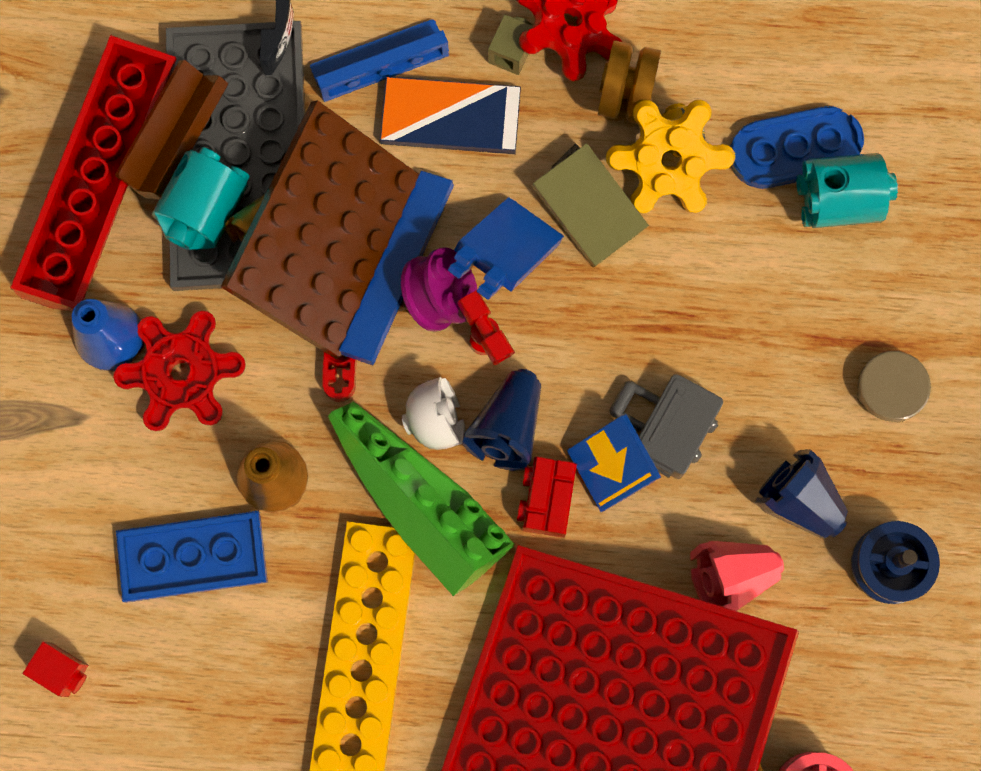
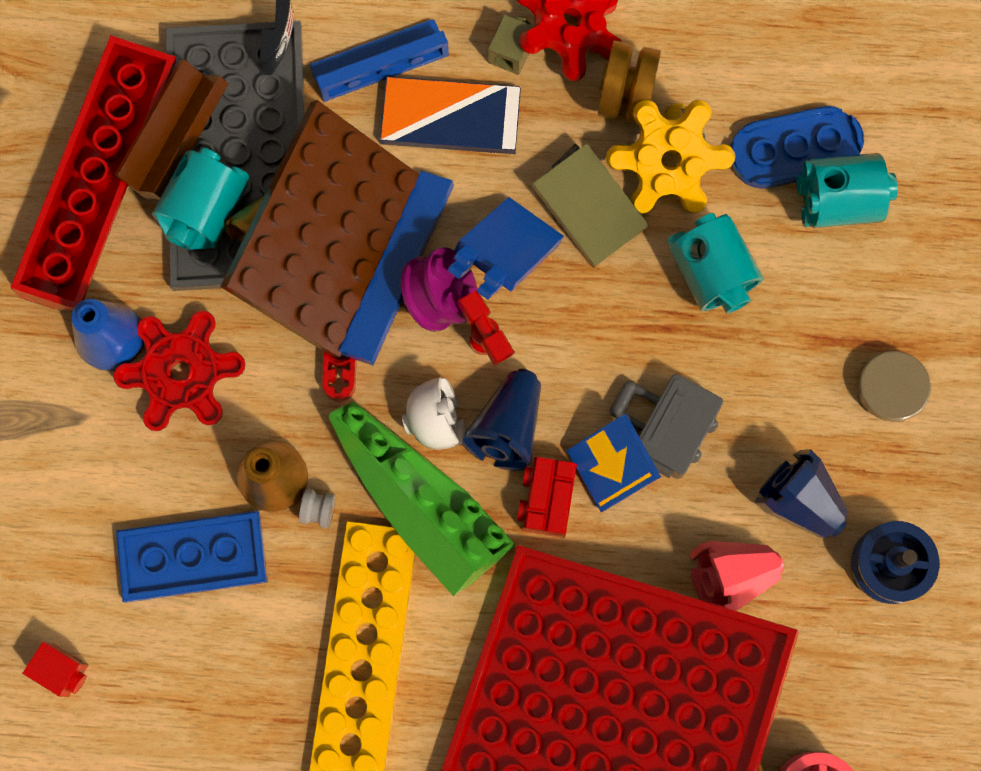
(317, 508): none -> light grey wheel
(716, 263): none -> teal cylinder

